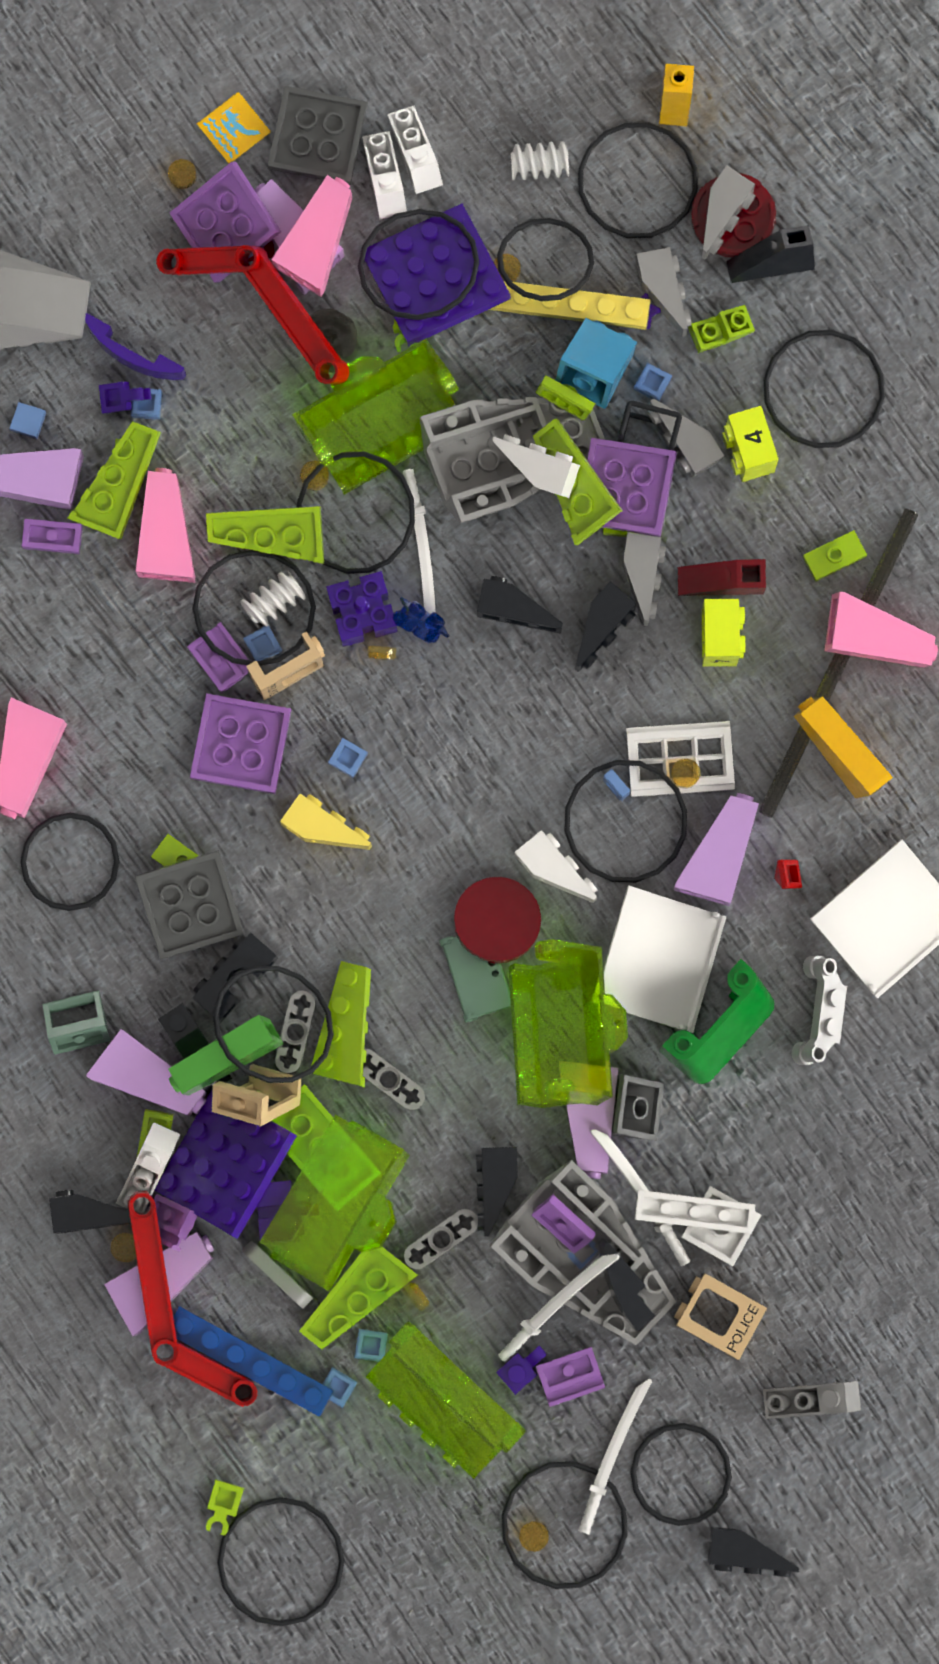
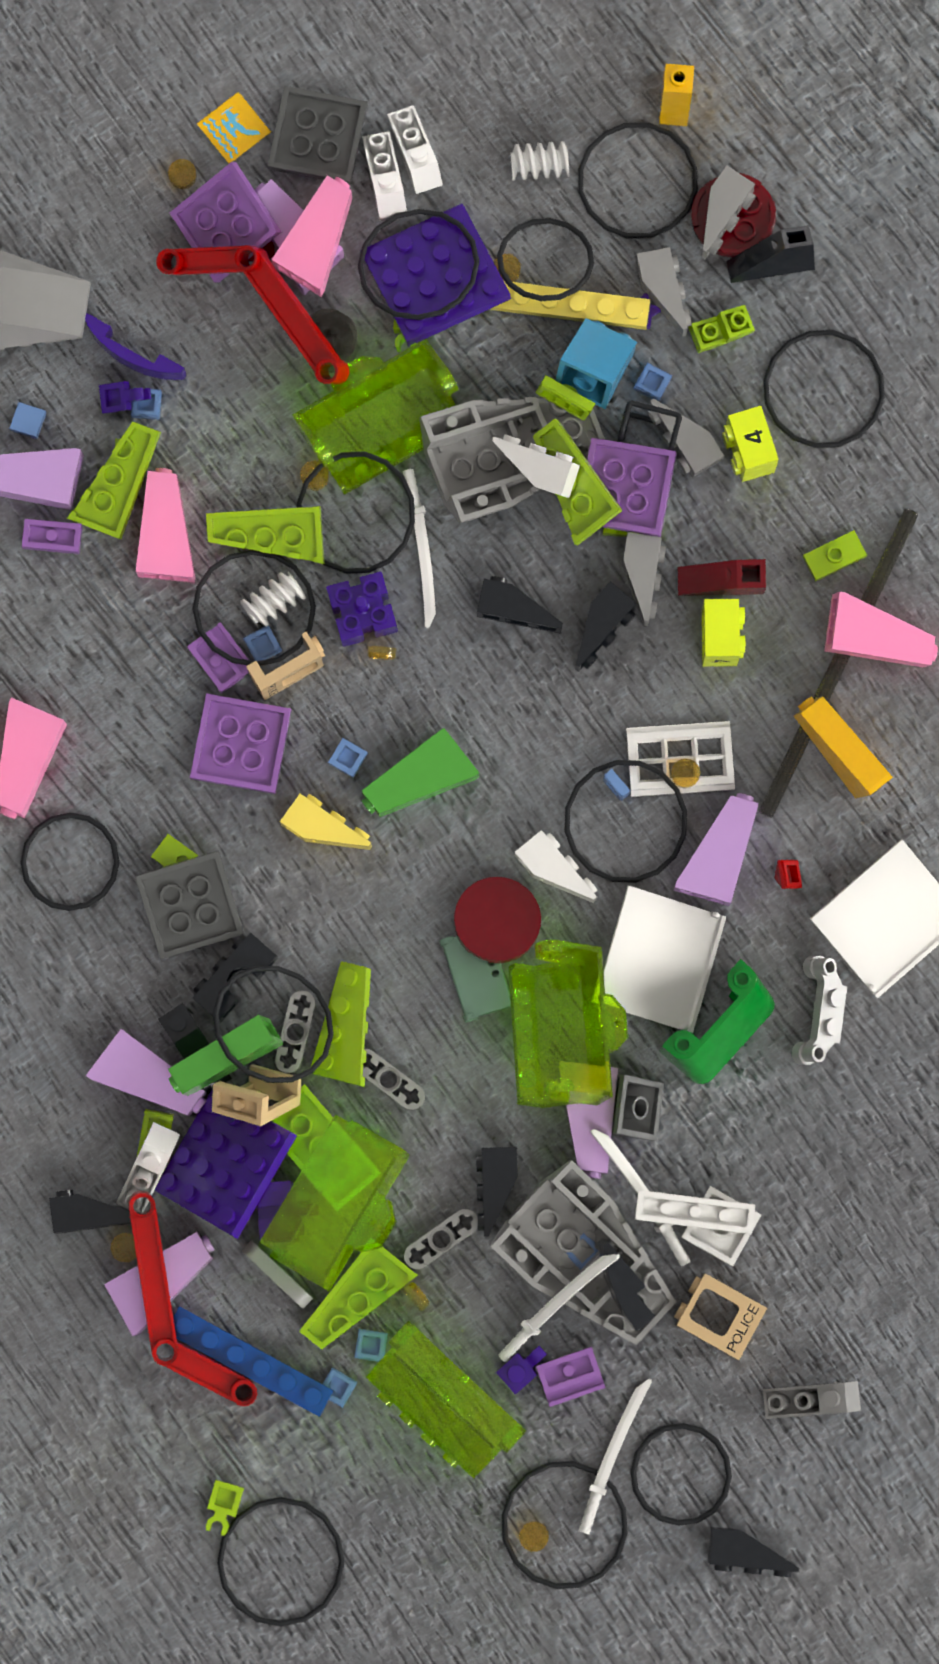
(80, 1033): sand green tile -> none
(174, 1221): medium lavender plate -> none
(422, 774): none -> bright green slope
(427, 624): clear blue hinge -> none
(563, 1224): medium lavender plate -> none

